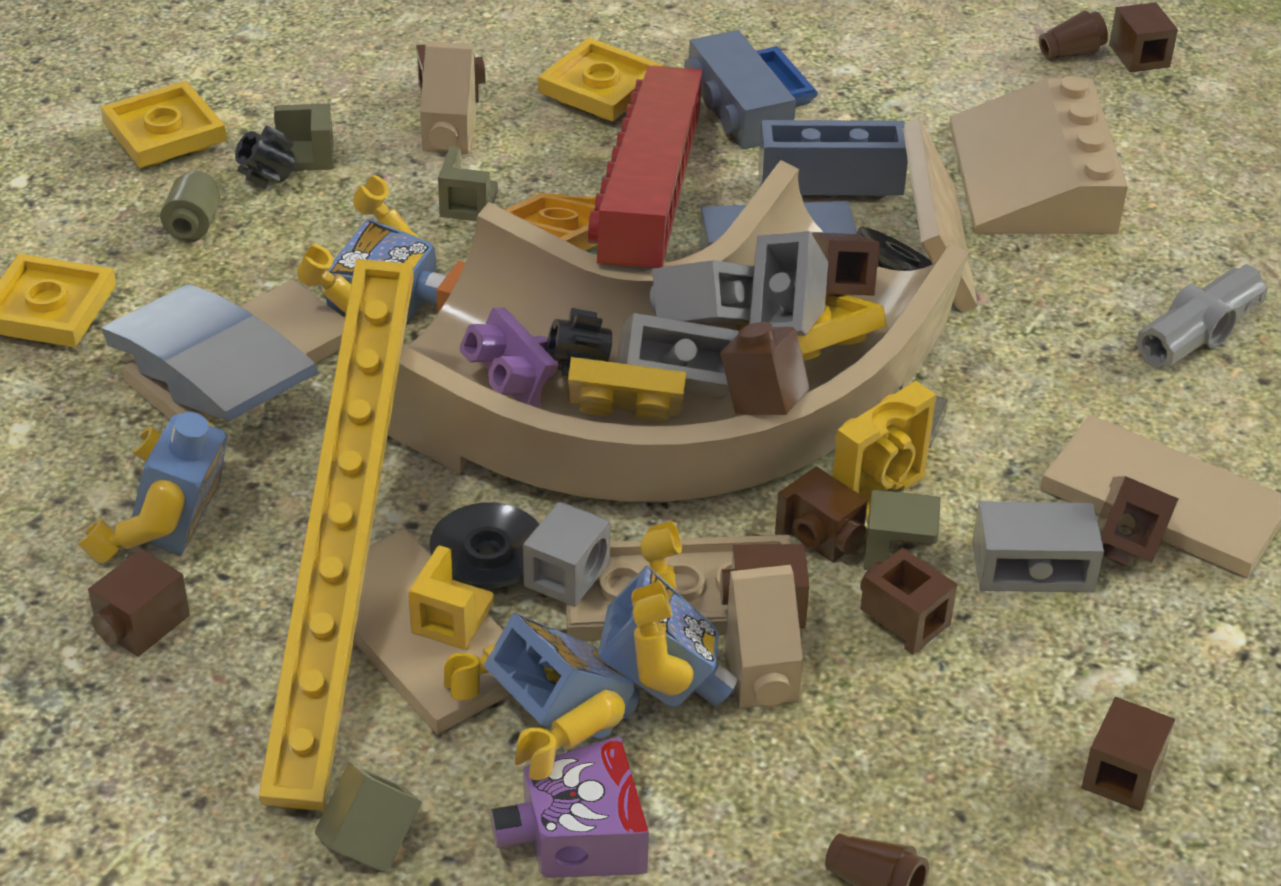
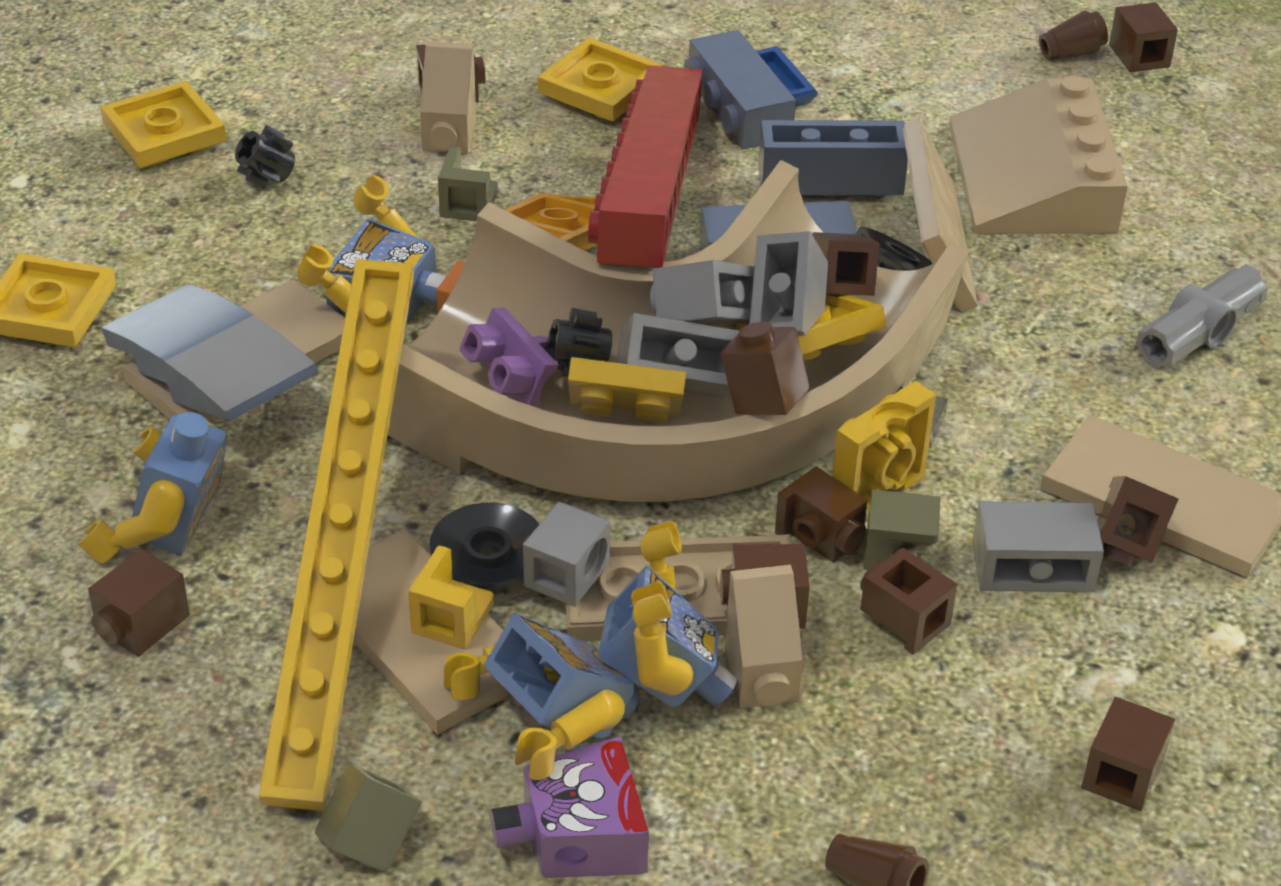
(190, 205): olive brick -> none
(311, 133): olive panel -> none

